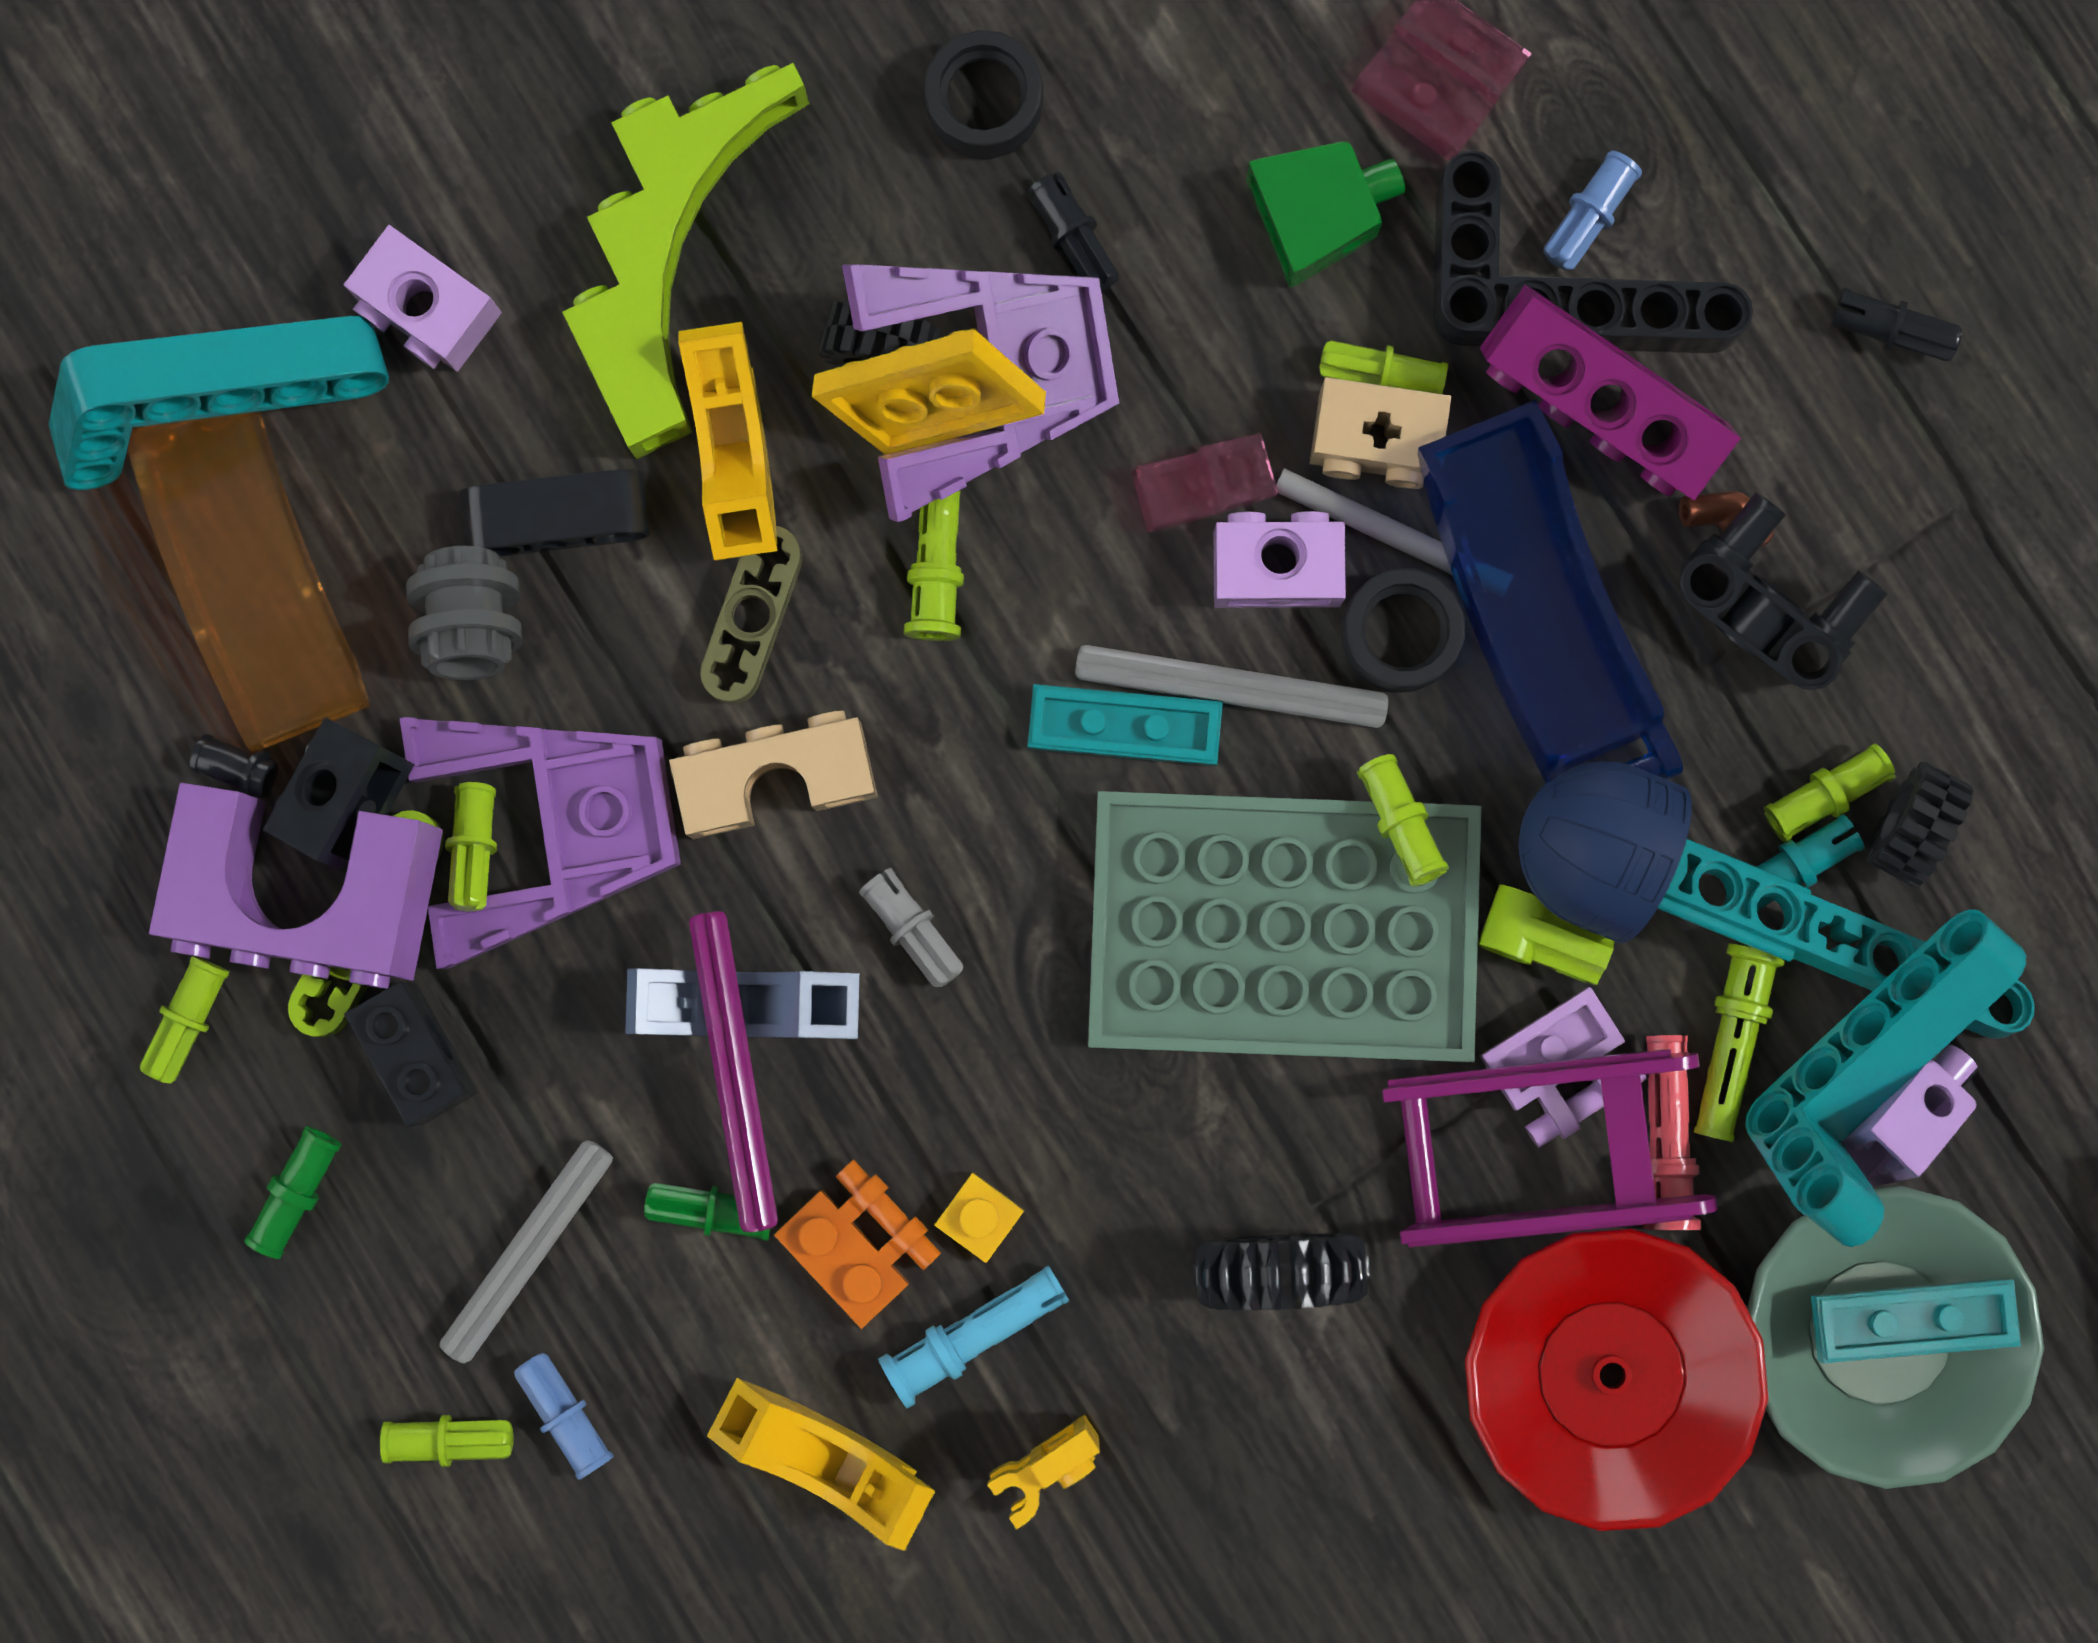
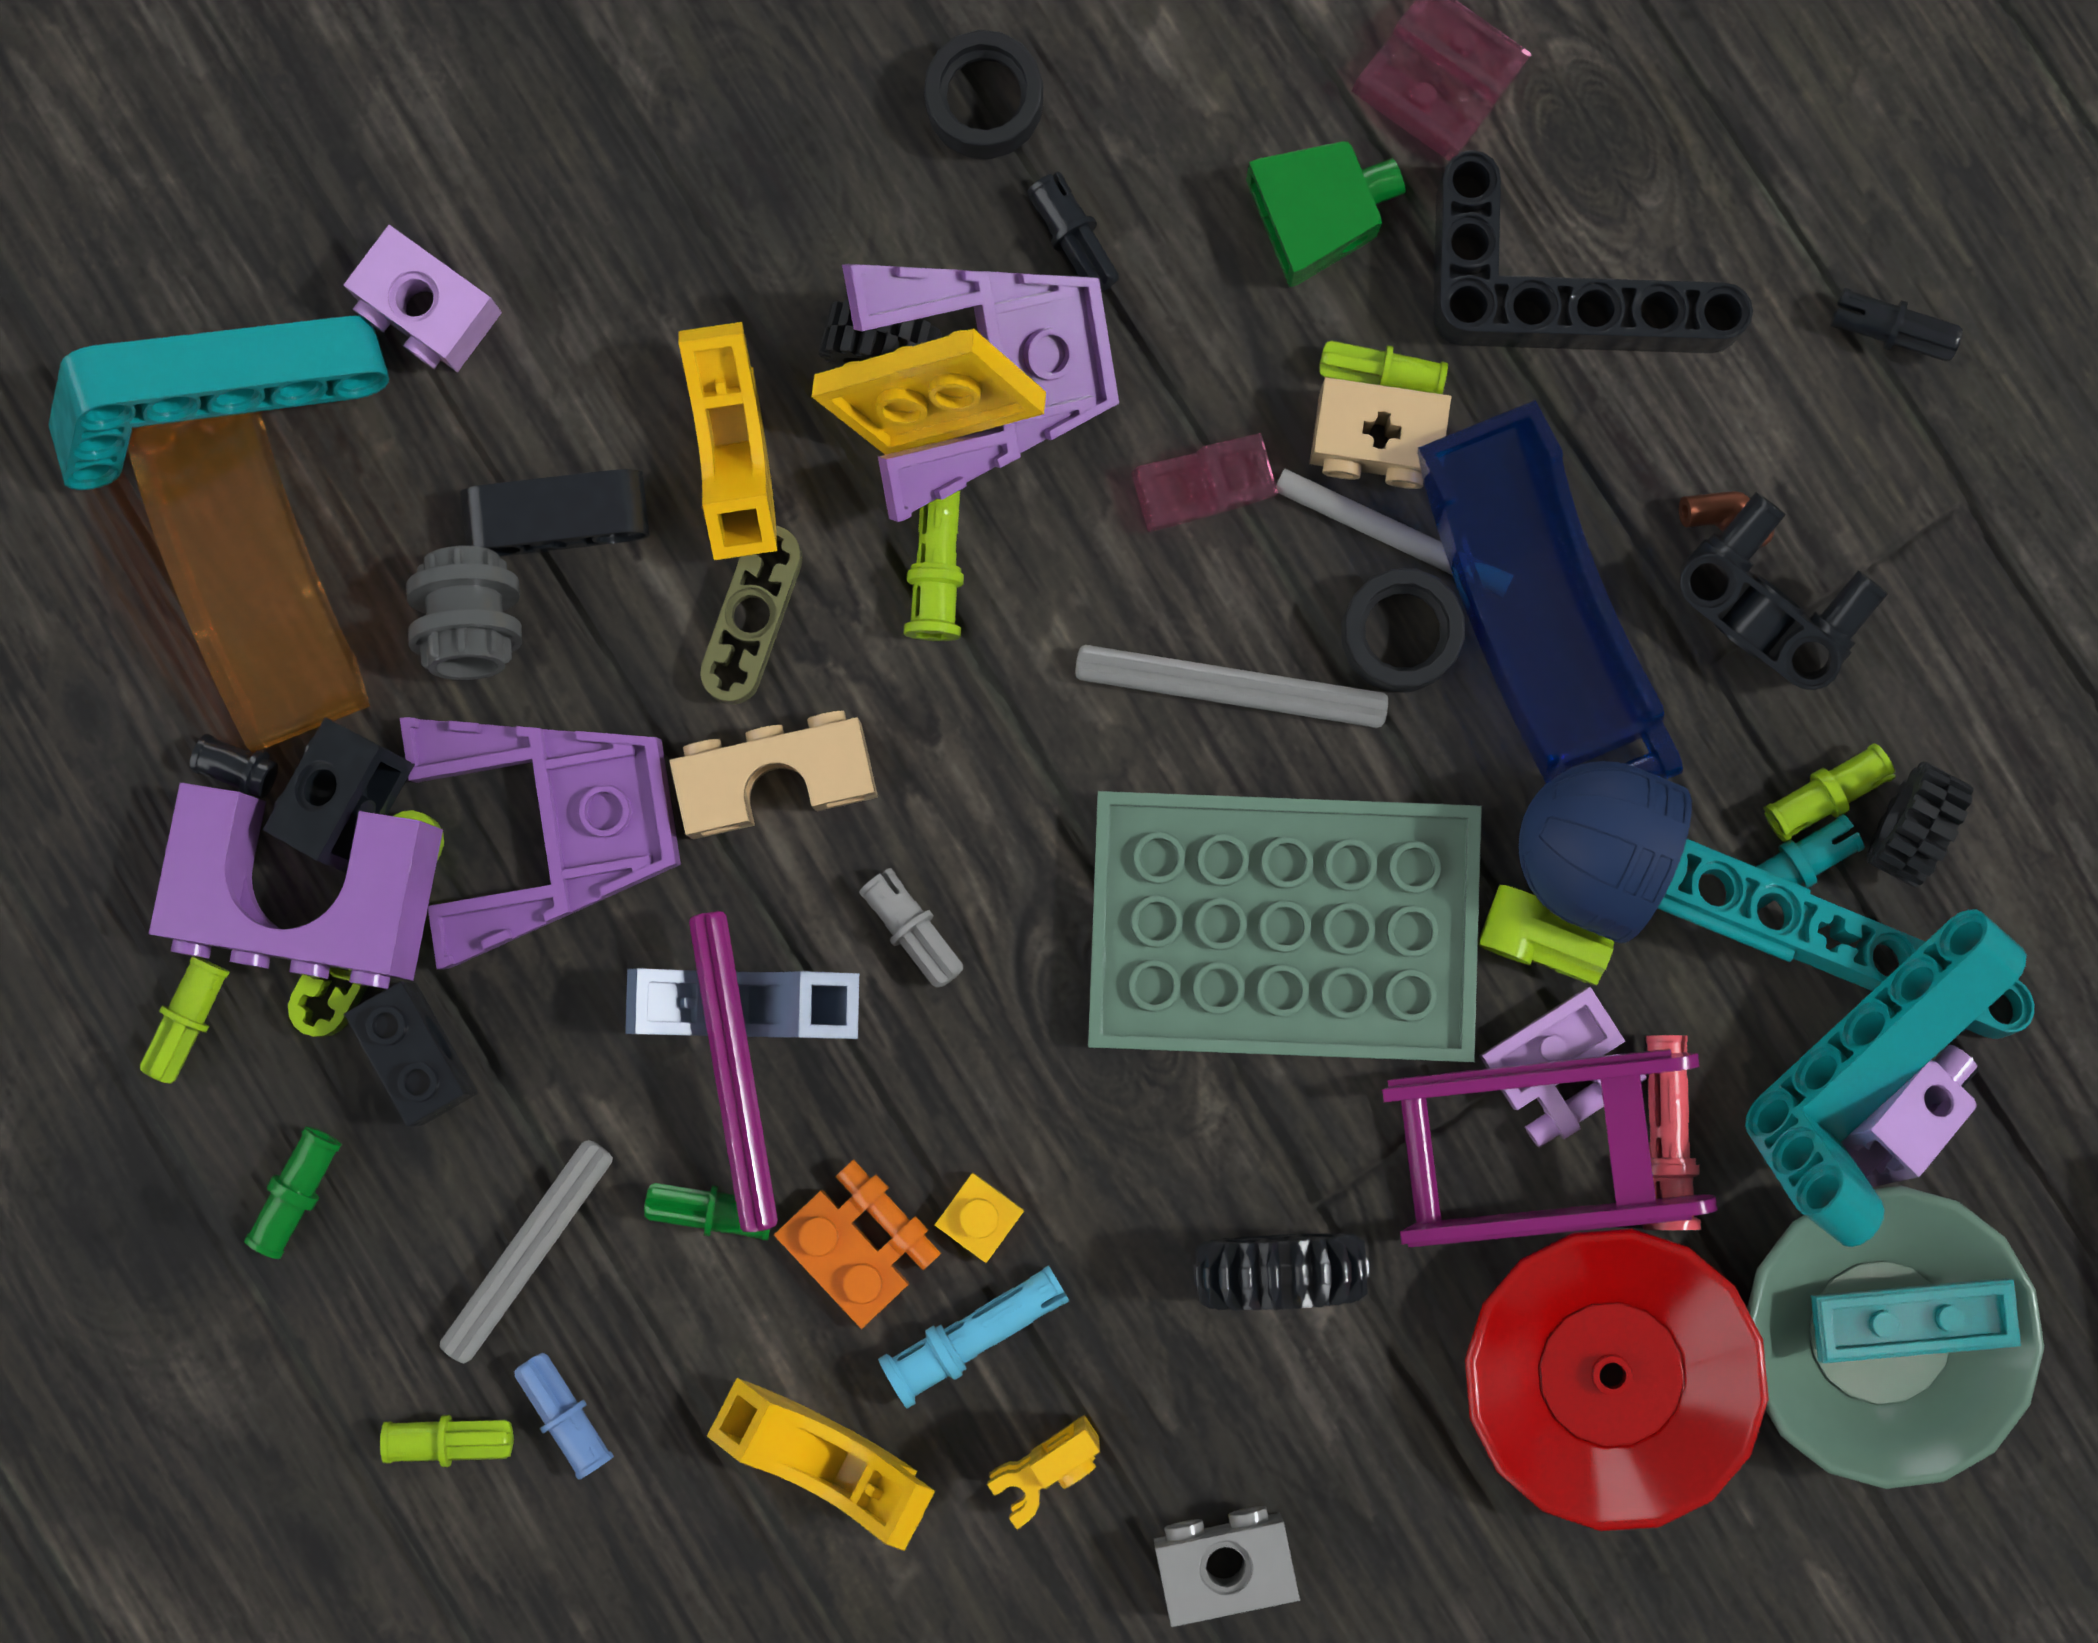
(471, 846): lime axle -> none
(642, 236): lime arch -> none
(1125, 725): teal tile -> none
(1245, 581): lavender brick -> none
(1261, 1582): none -> light grey brick
(1402, 820): lime pin -> none
(1537, 326): magenta brick -> none
(1591, 210): medium blue axle -> none
(1720, 1119): lime pin -> none

